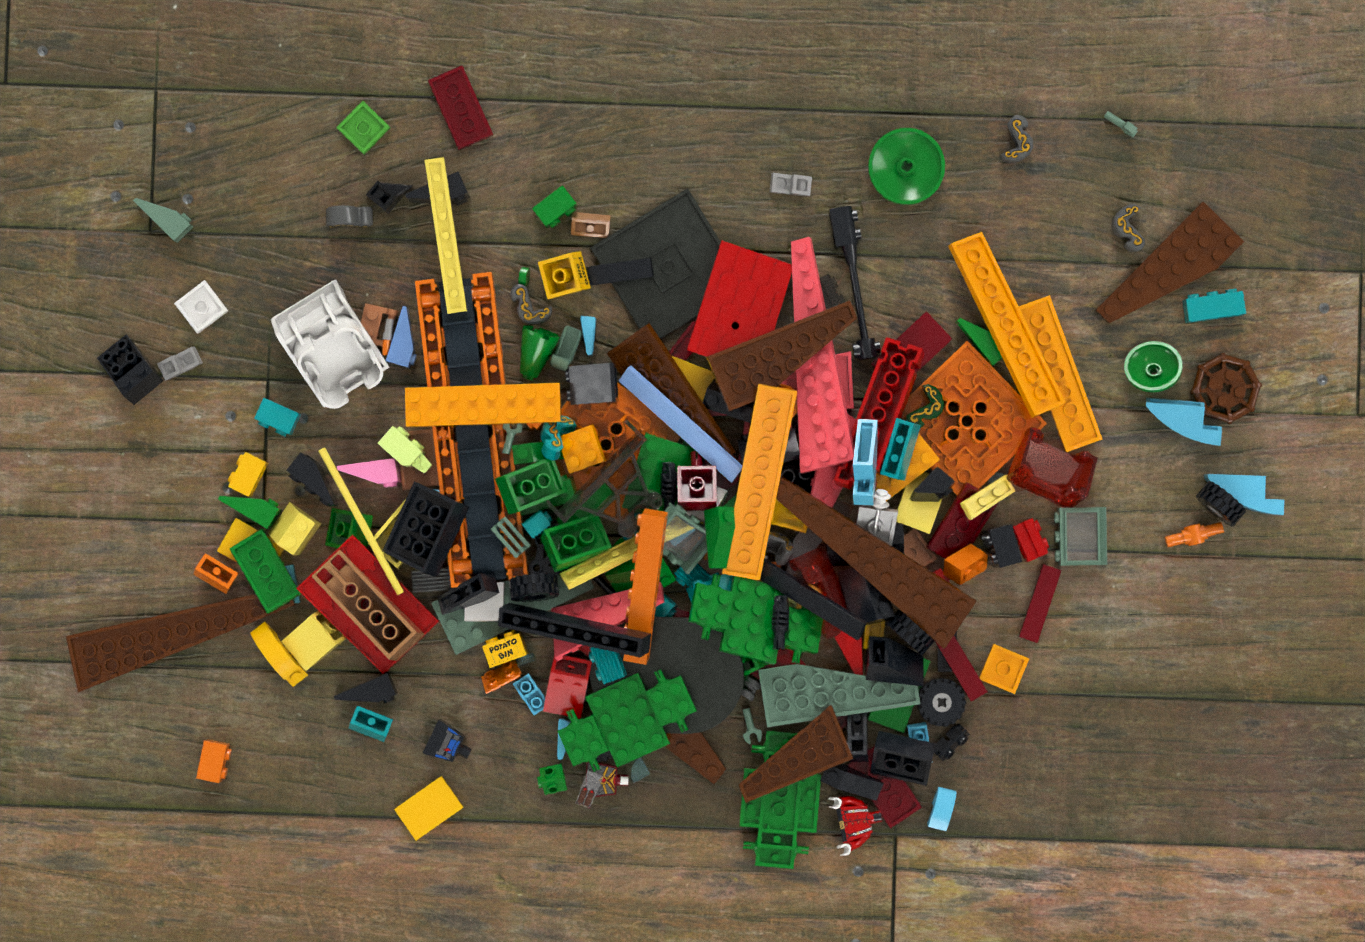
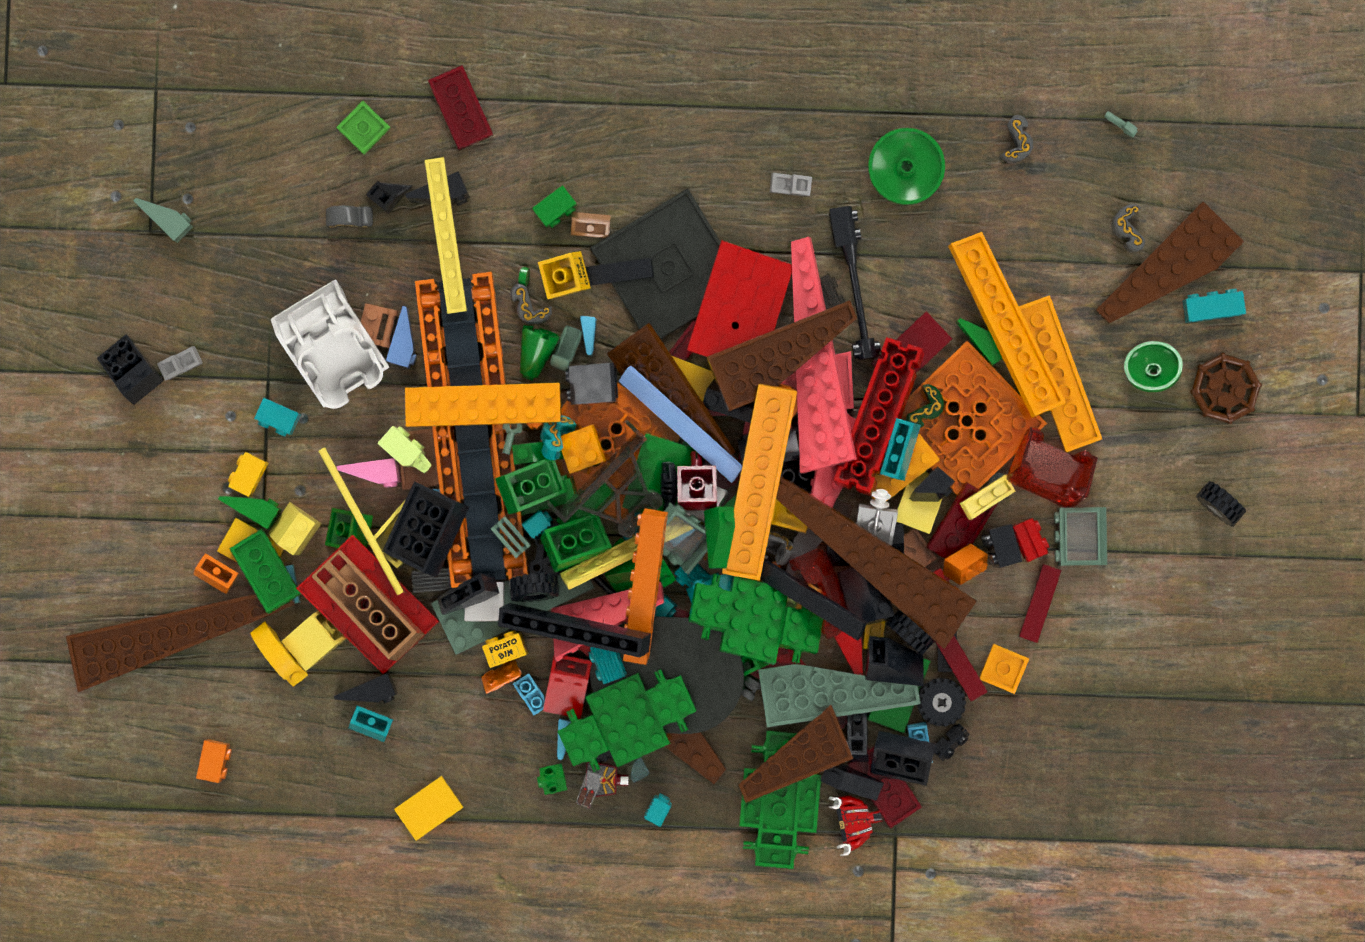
(201, 307): white tile -> none
(312, 475): black slope -> none
(387, 336): light grey piece -> none
(446, 743): torso -> none
(524, 660): clear light blue tile -> none
(658, 809): none -> teal brick
(750, 726): sand green bar -> none
(780, 621): black hinge -> none
(865, 462): medium azure slope -> none
(942, 808): medium azure slope -> none
(1185, 419): medium azure slope -> none
(1194, 534): orange pin -> none
(1248, 491): medium azure slope -> none

